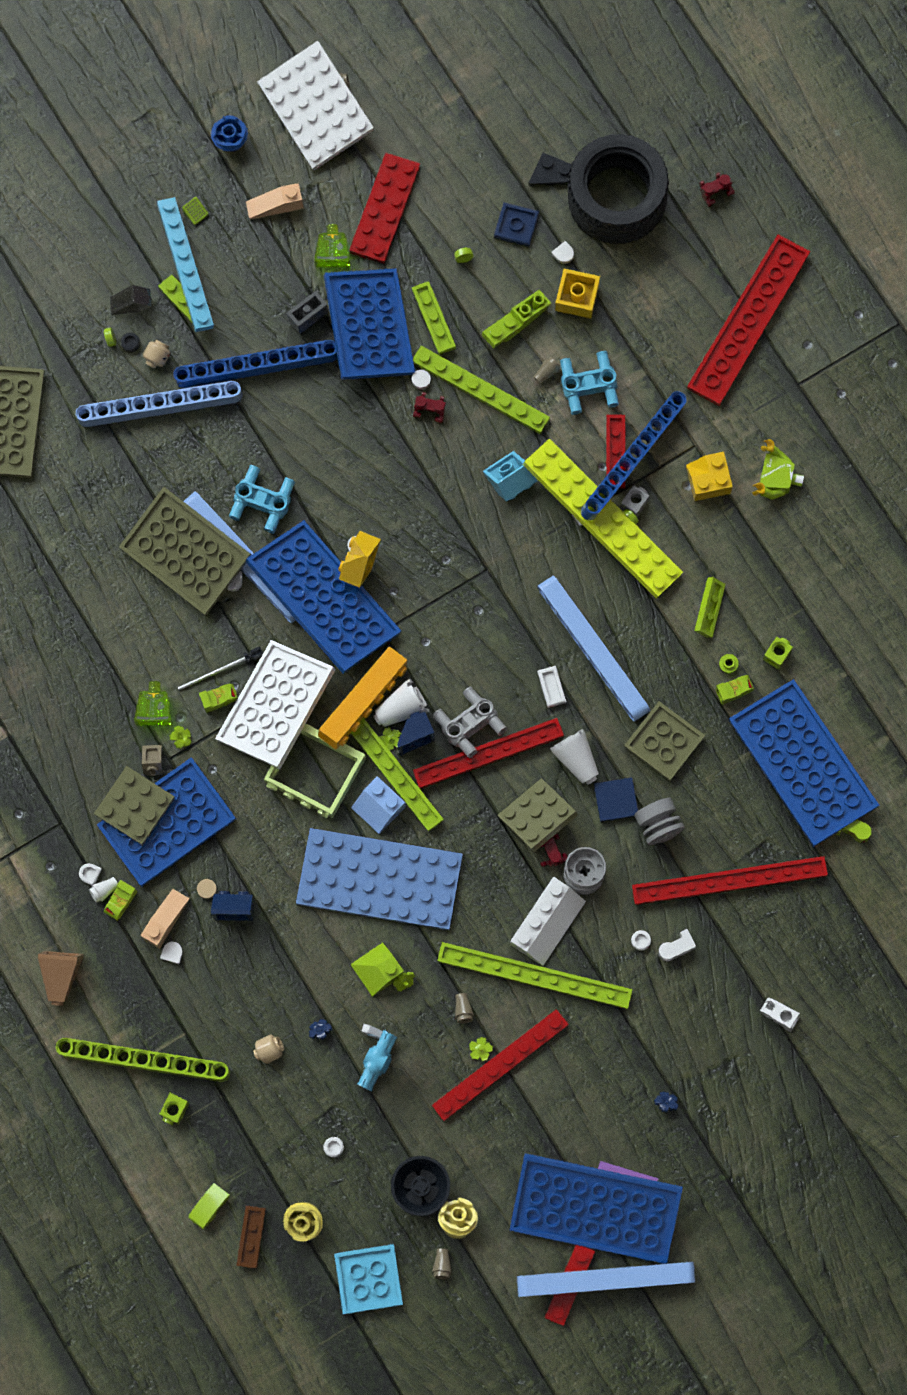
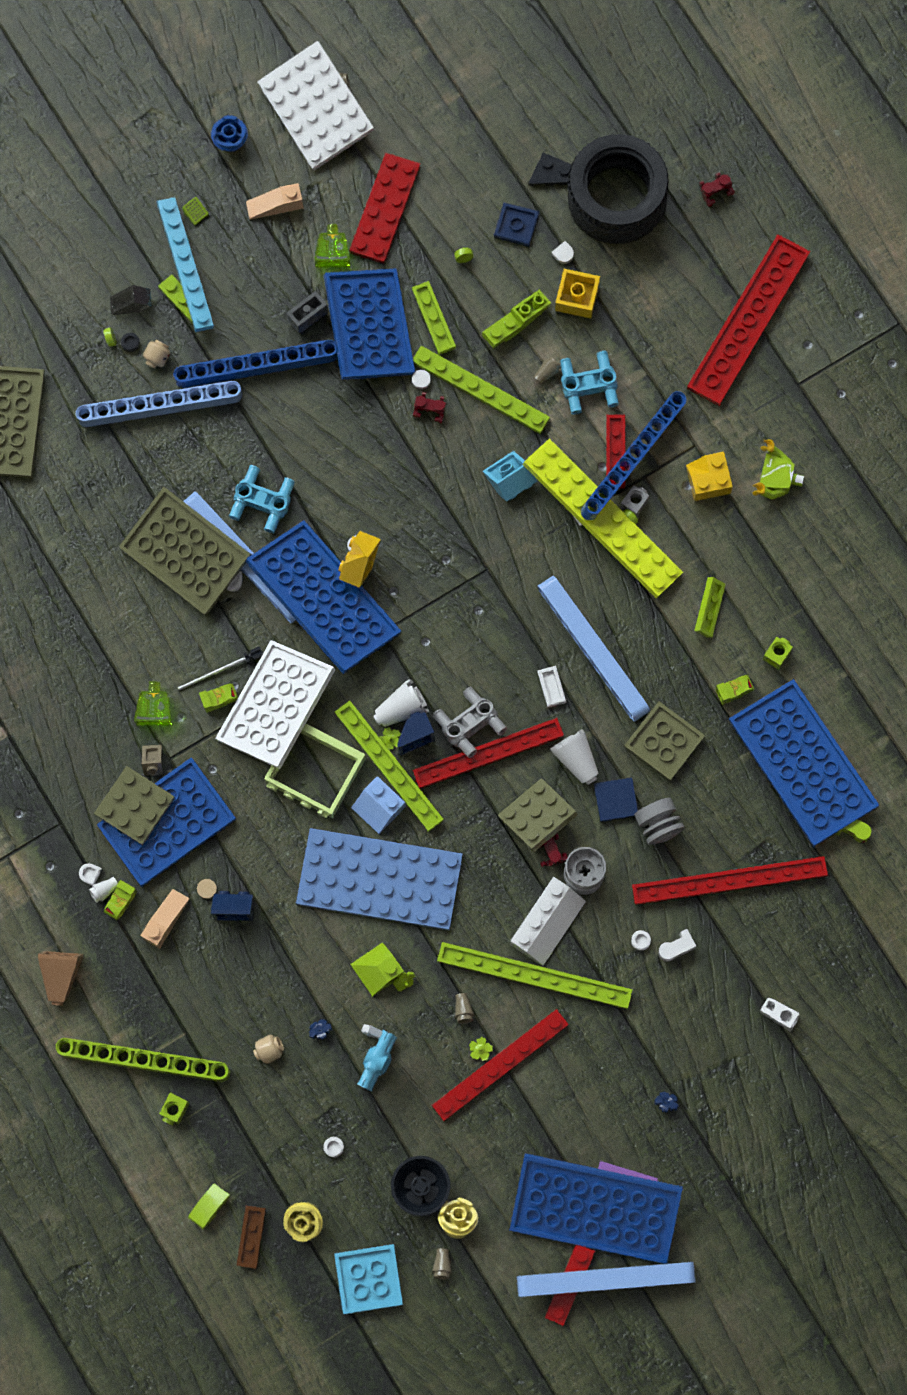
(172, 952): white tile -> none
(180, 737): lime plant -> none
(362, 698): light orange brick -> none
(728, 669): lime plate -> none

